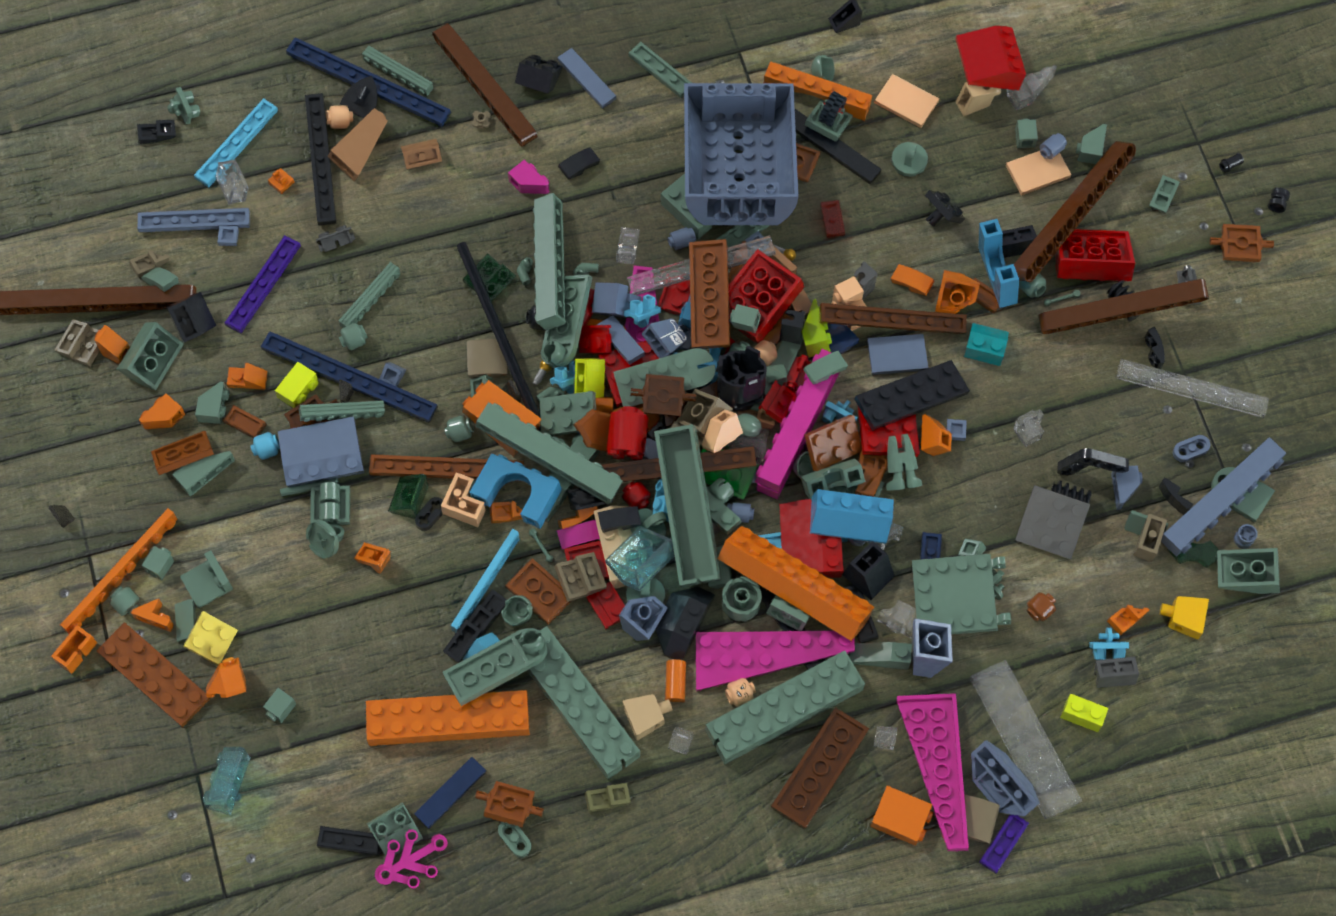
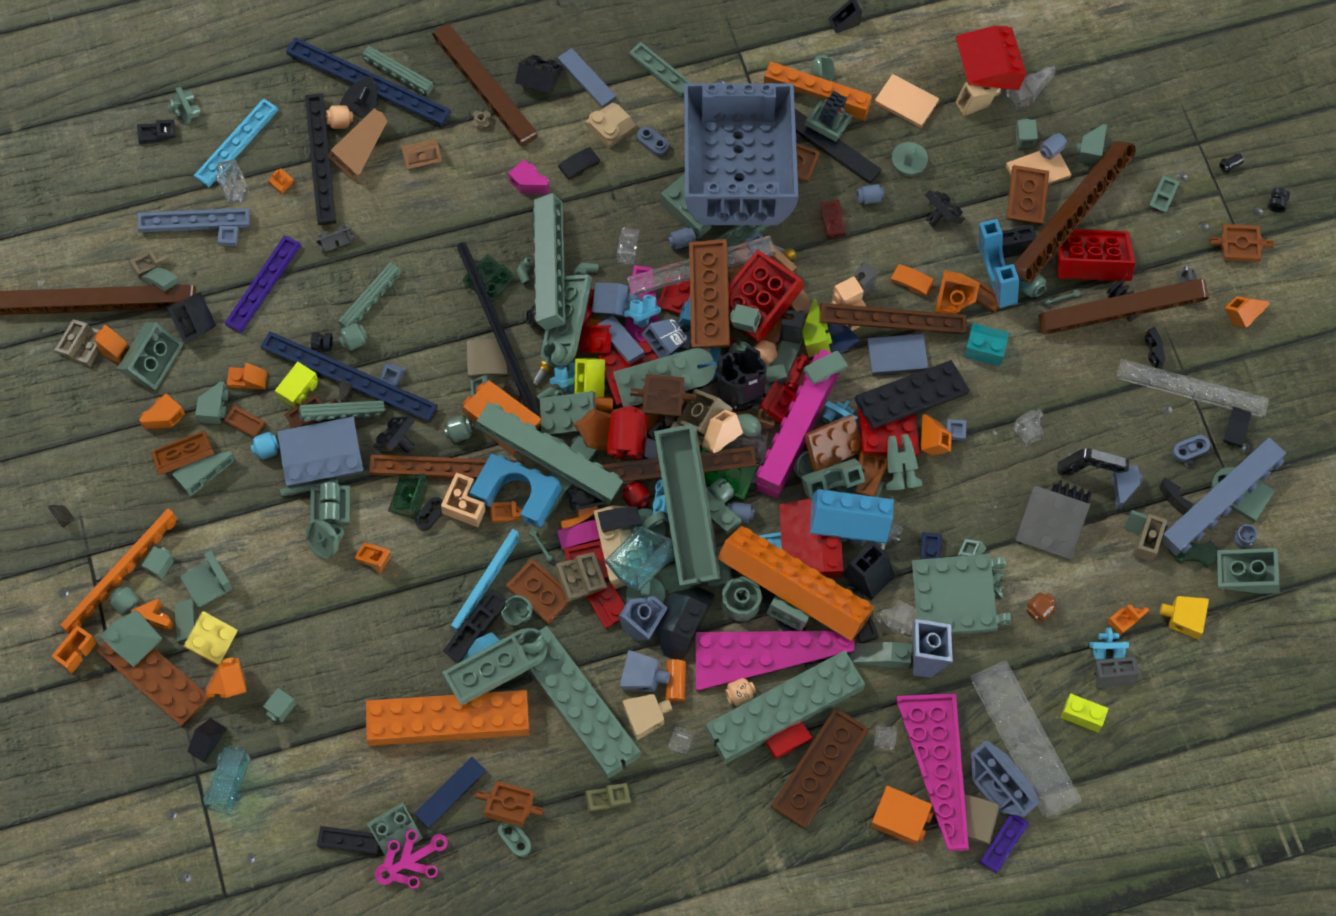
(131, 637): none -> sand green slope
(205, 739): none -> black slope
(321, 341): none -> black wheel
(395, 435): none -> black plate
(610, 124): none -> tan slope
(642, 673): none -> sand blue torso
(652, 140): none -> sand blue plate
(788, 739): none -> red slope
(870, 194): none -> sand blue brick
(1027, 195): none -> dark orange plate
(1237, 427): none -> black slope
(1245, 310): none -> orange slope

